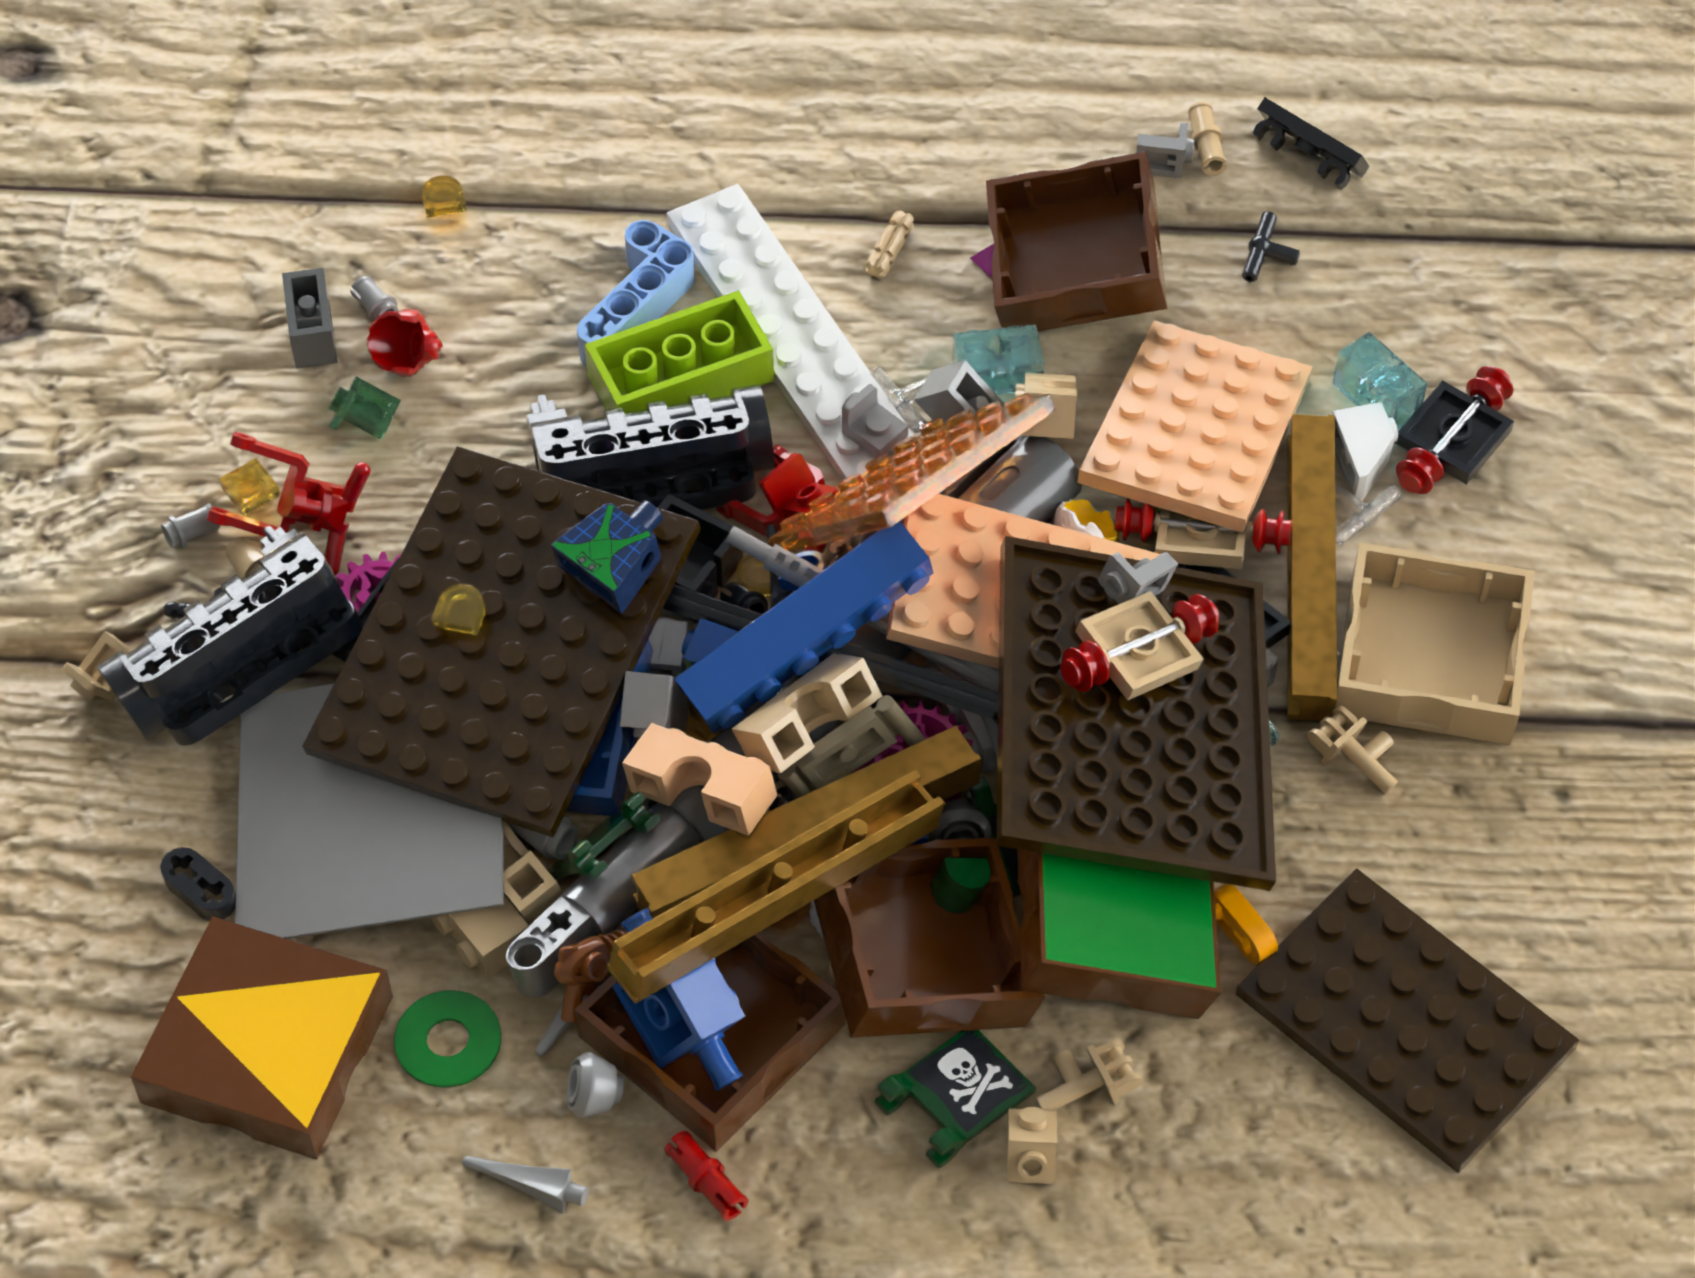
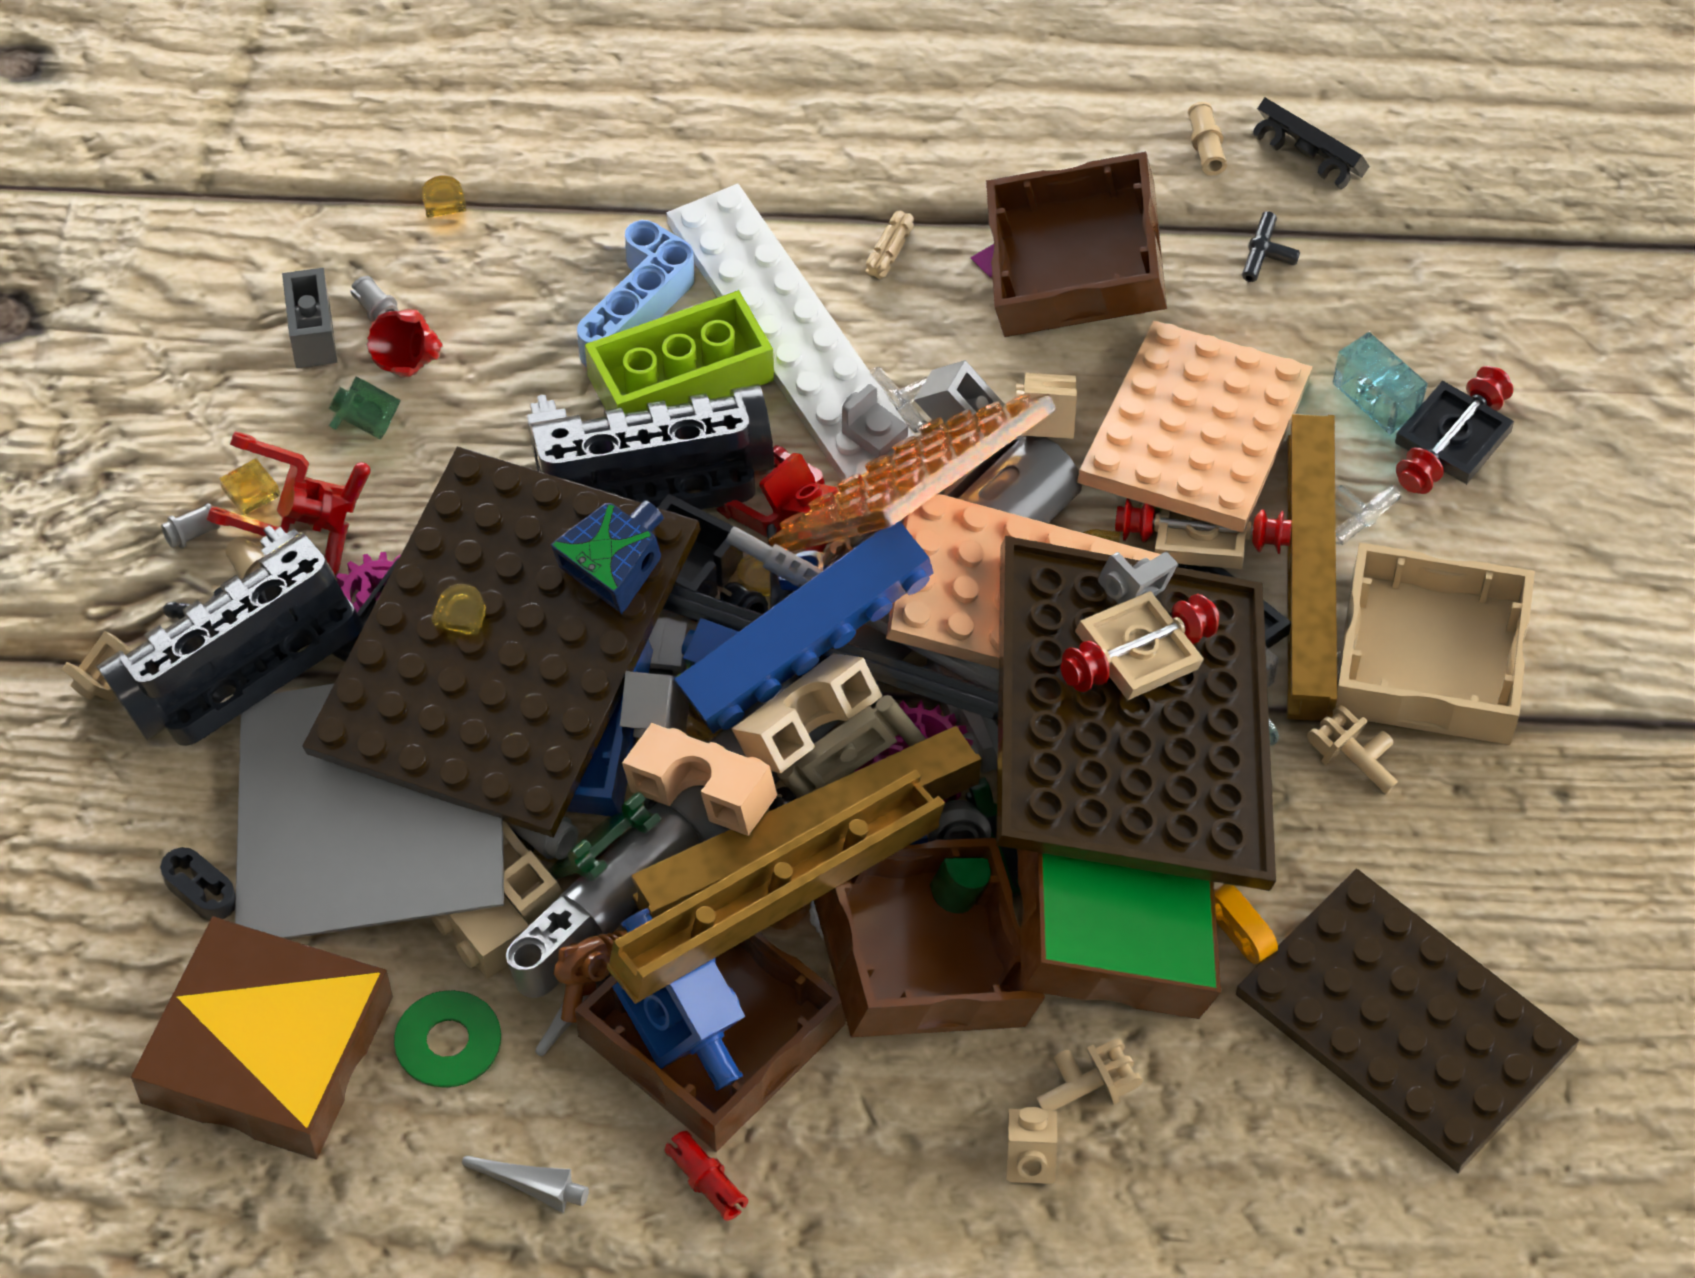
(593, 1086): light grey cone -> none
(961, 1087): flag -> none
(1001, 355): clear light blue brick -> none
(1083, 518): hair -> none
(1167, 153): light grey bracket -> none
(1363, 444): white slope -> none

